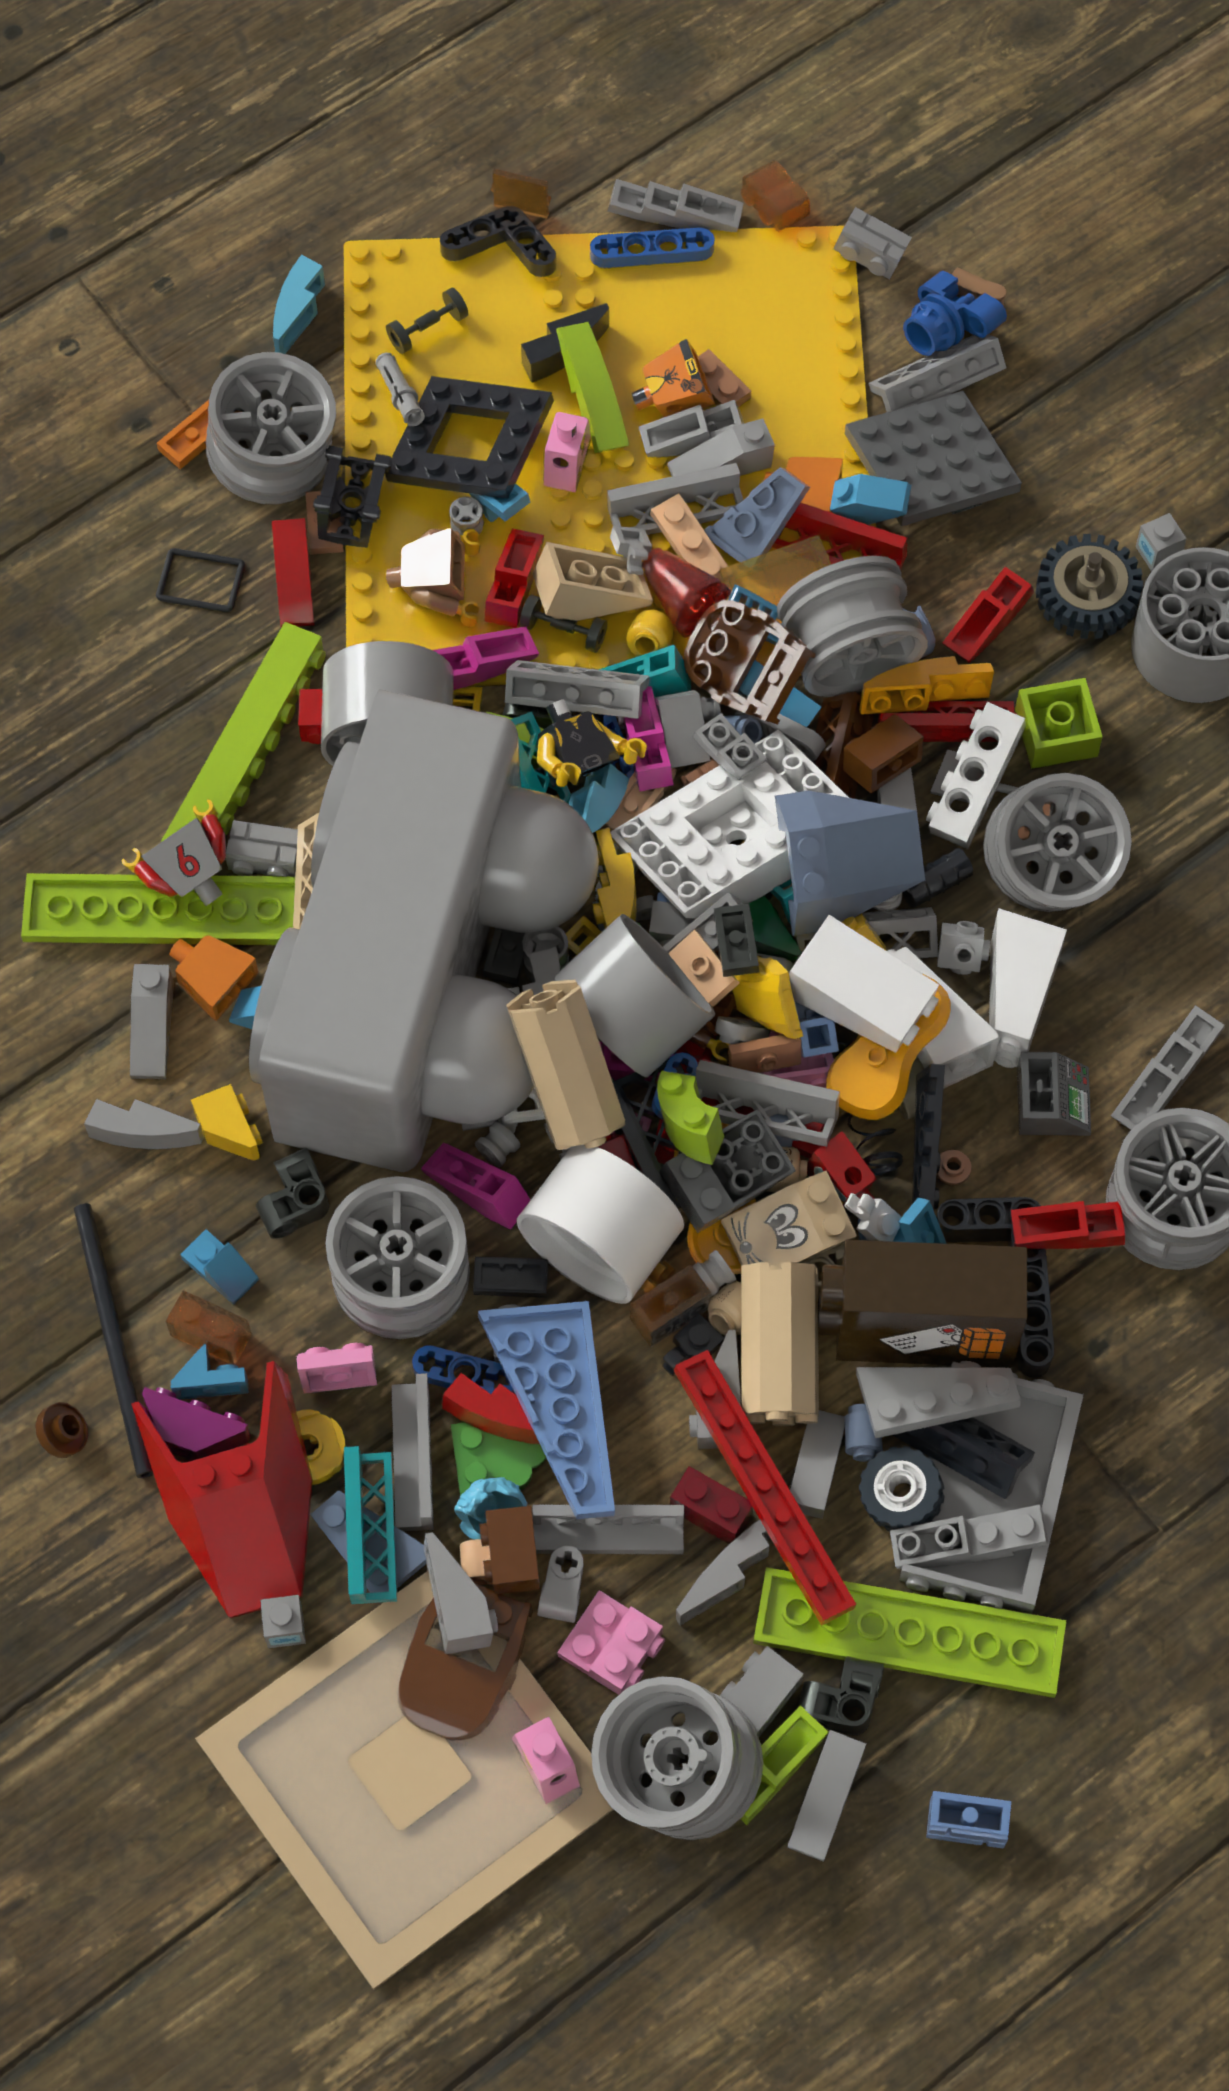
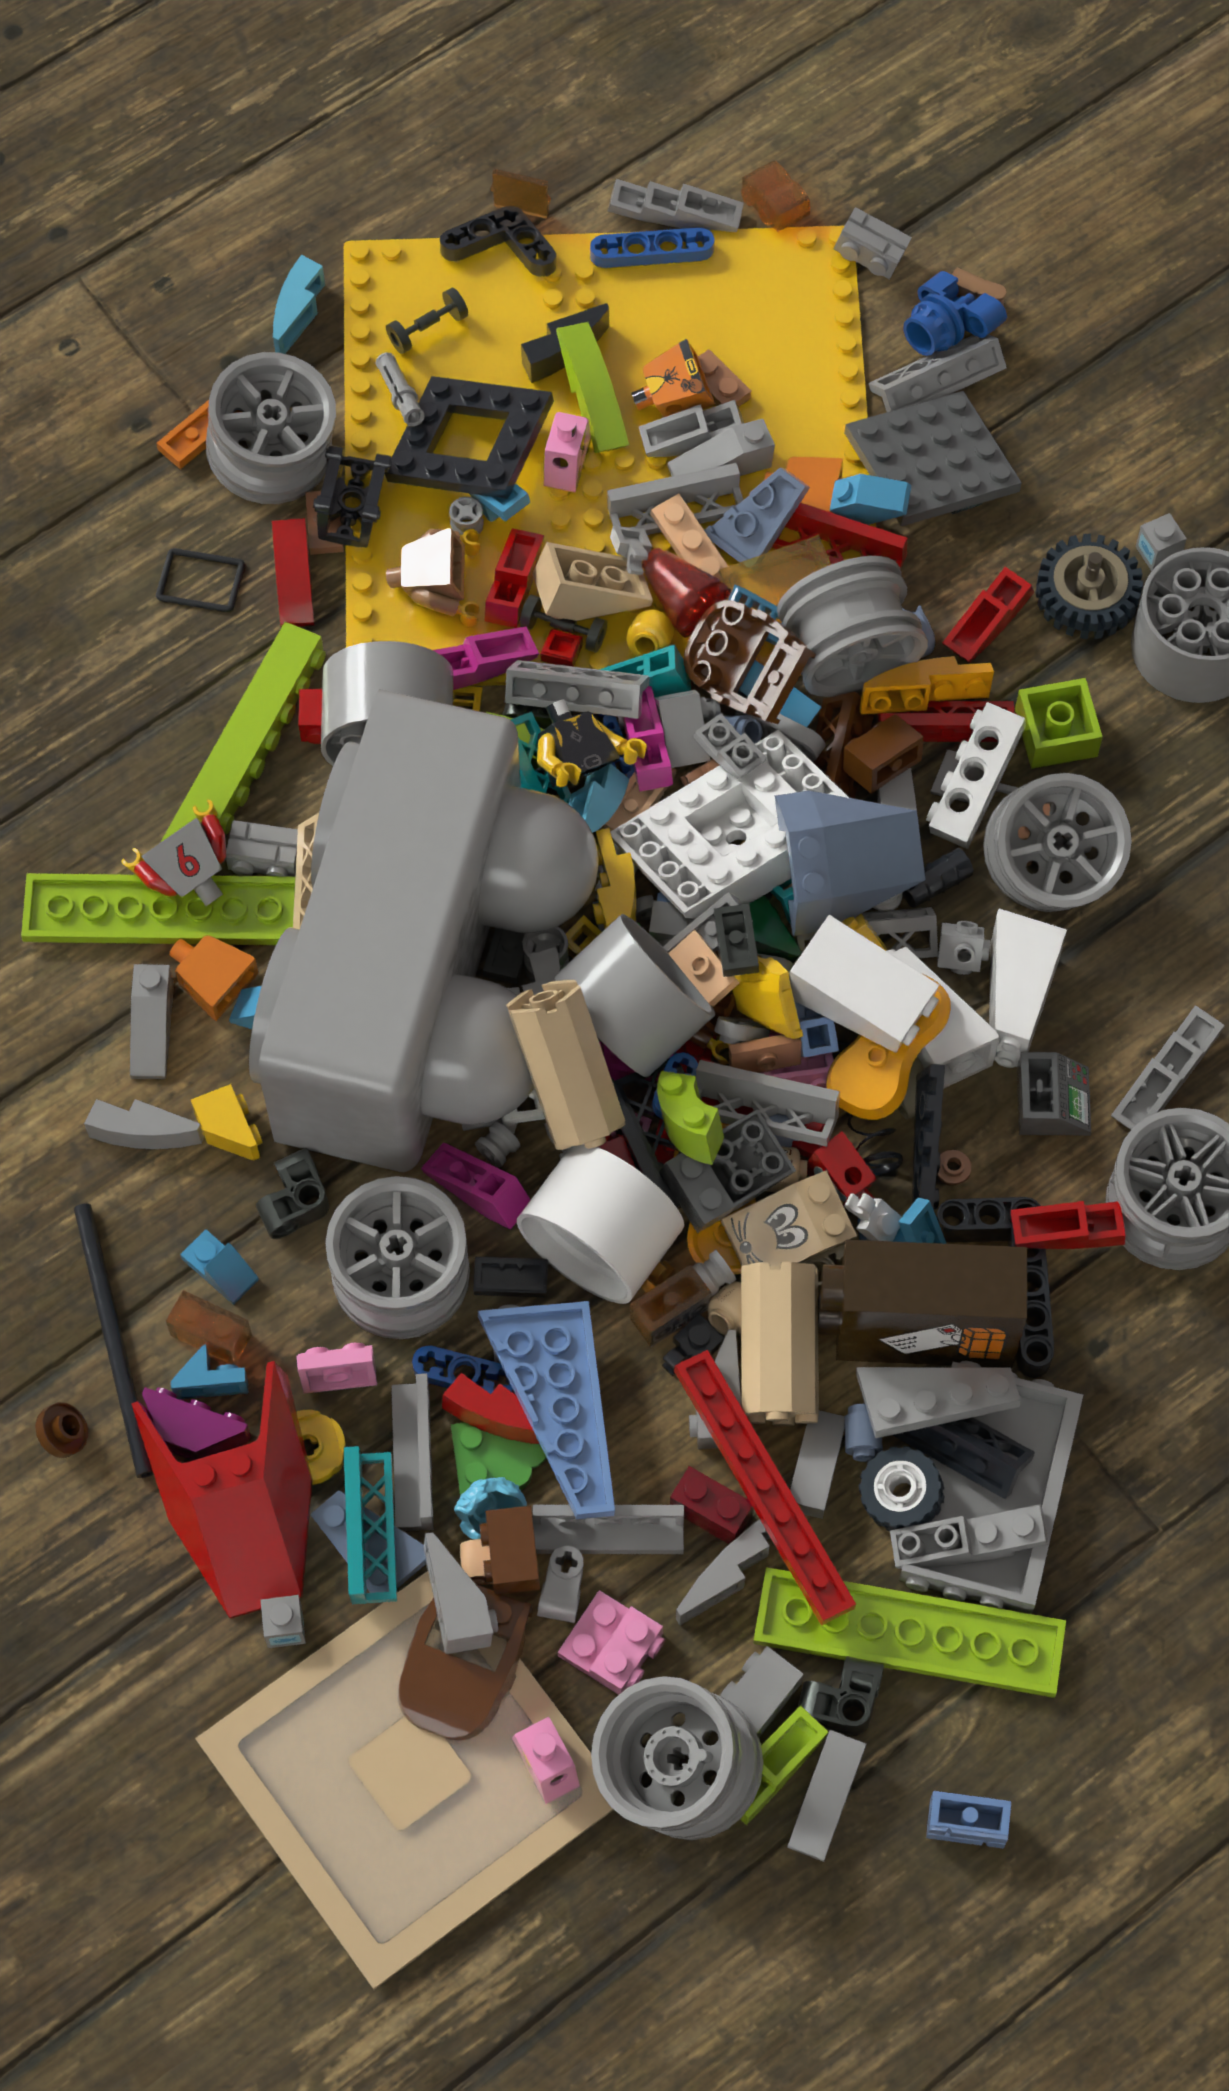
(561, 648): none -> red tile

